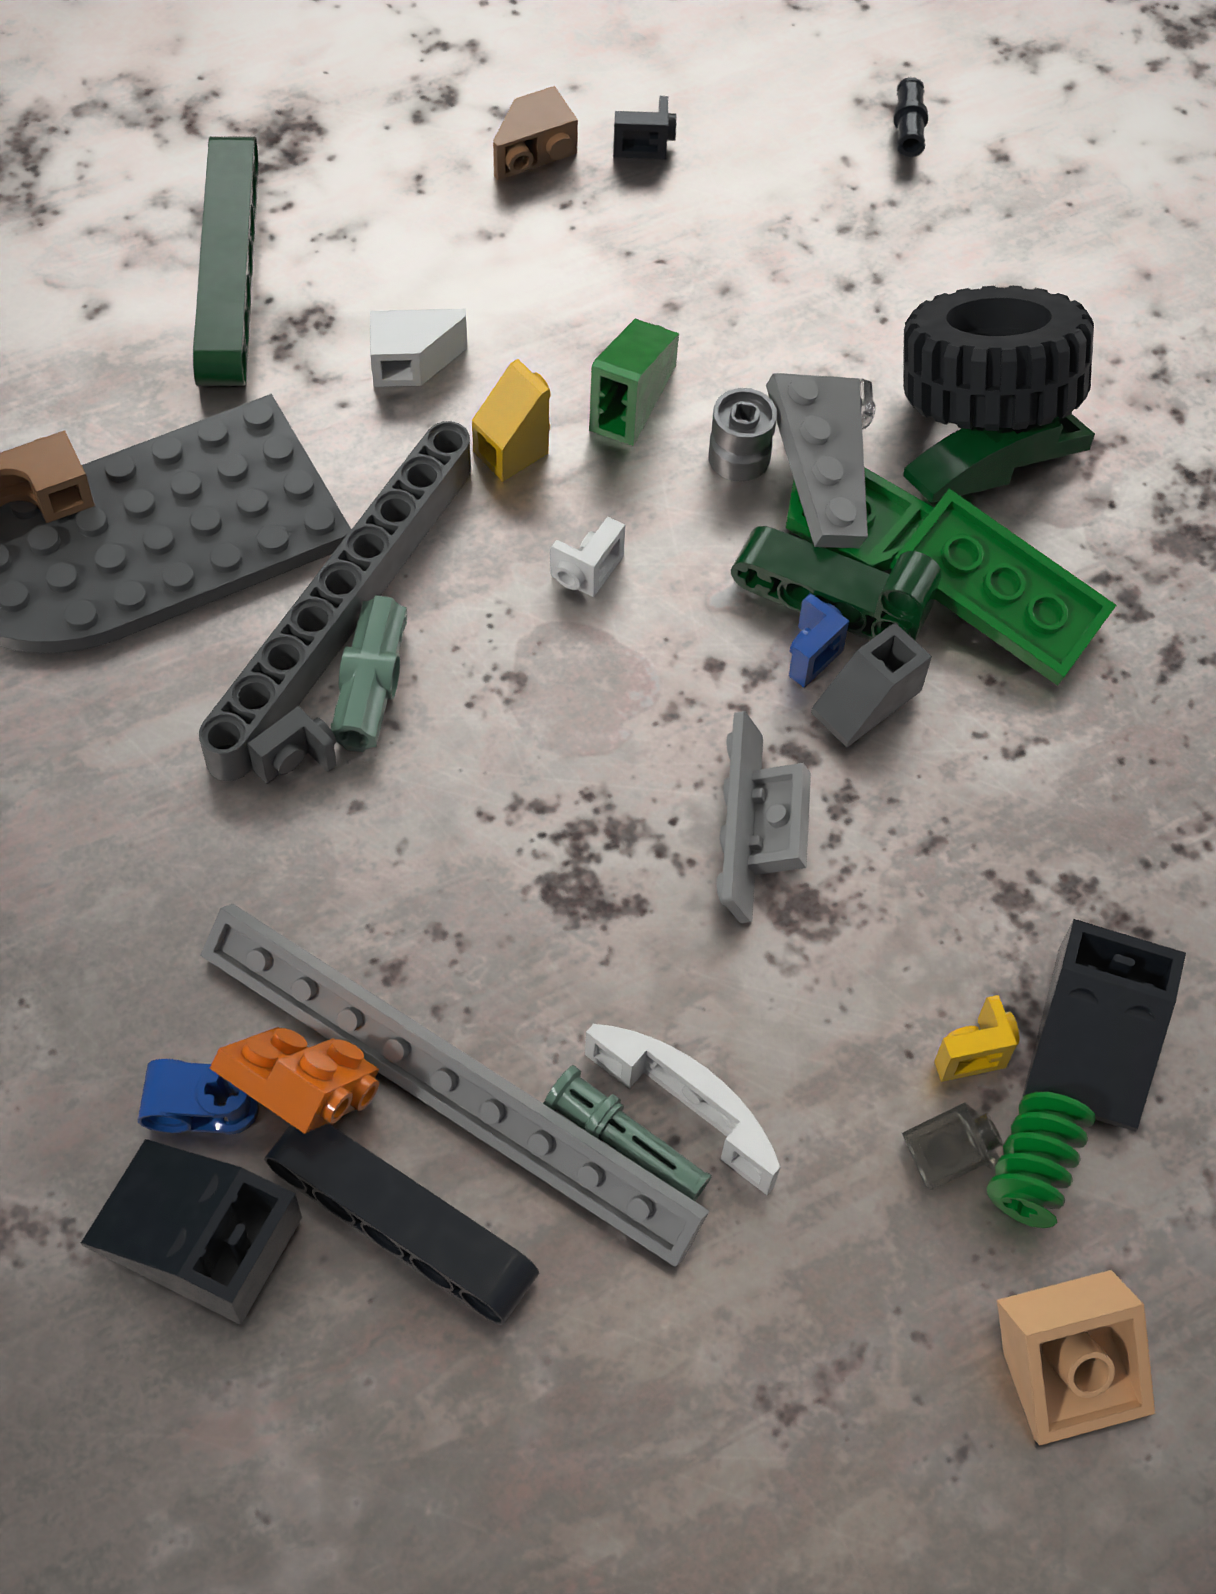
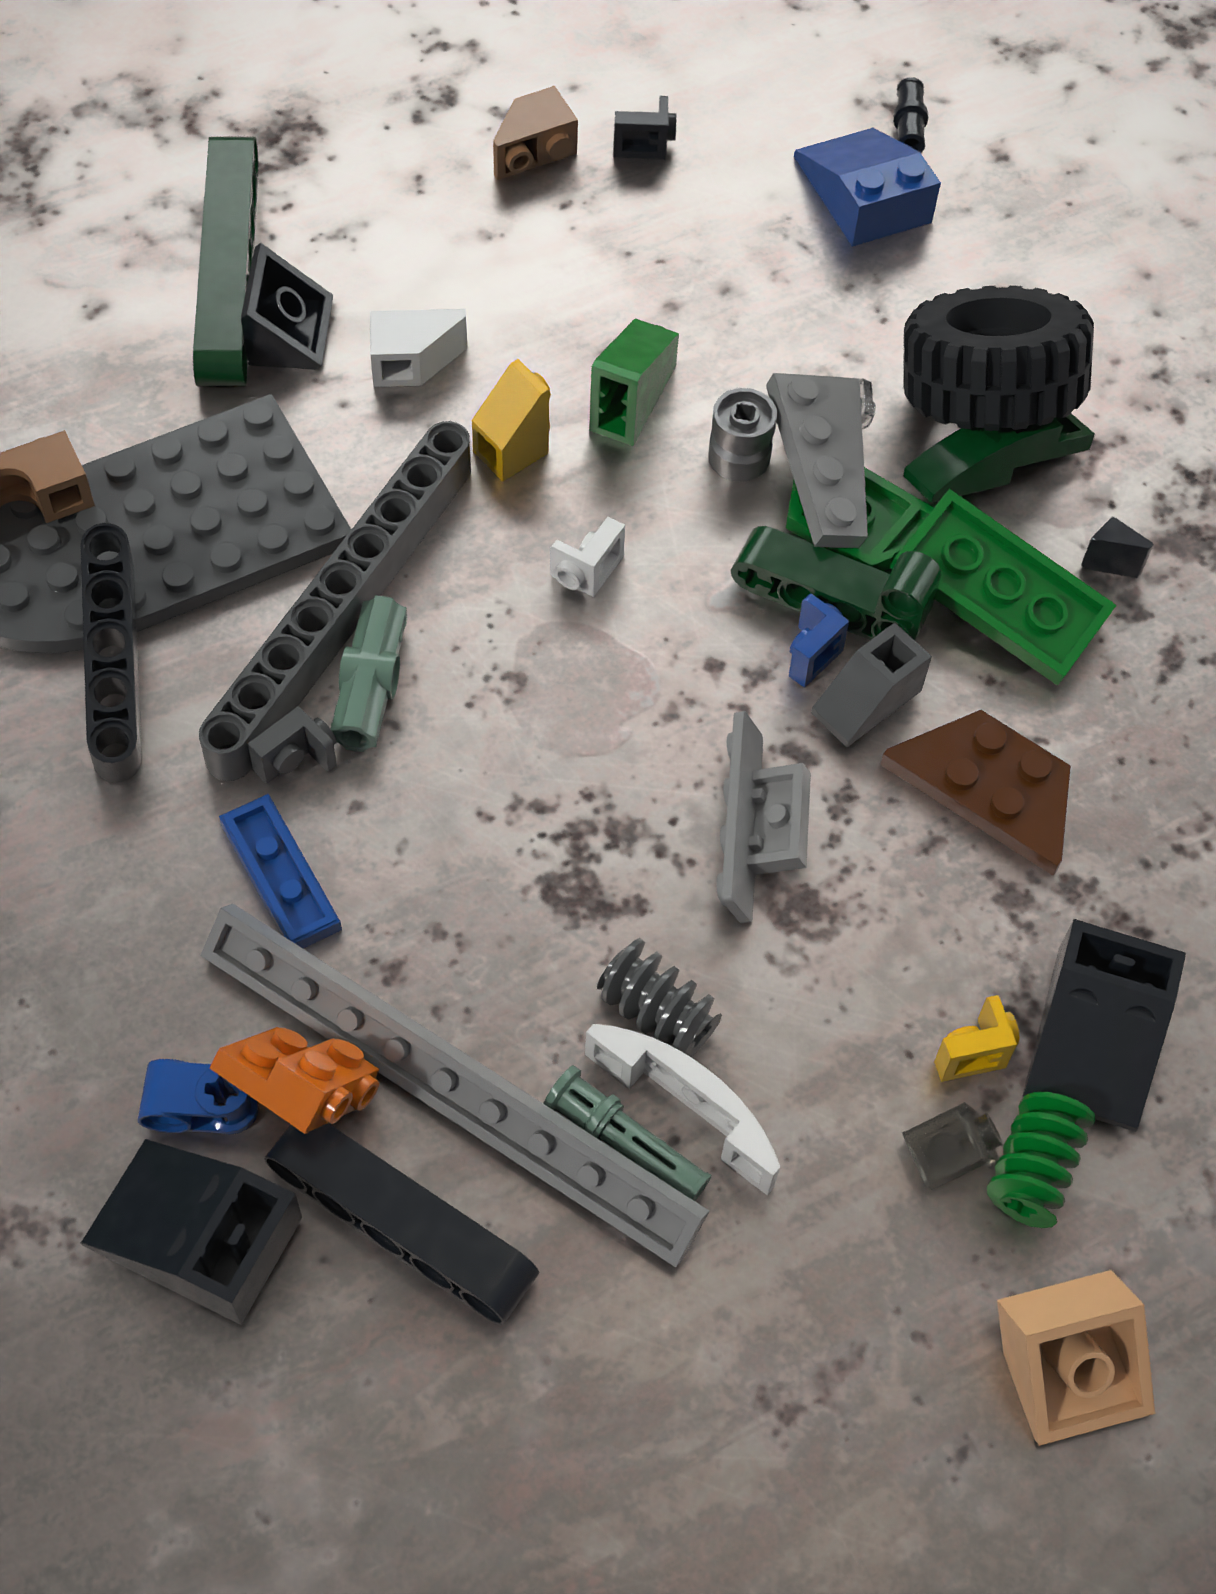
(110, 674): none -> black beam
(280, 872): none -> blue tile
(283, 314): none -> black slope
(656, 1000): none -> dark grey piece
(871, 184): none -> blue slope
(992, 782): none -> reddish brown wing
(1117, 550): none -> black slope

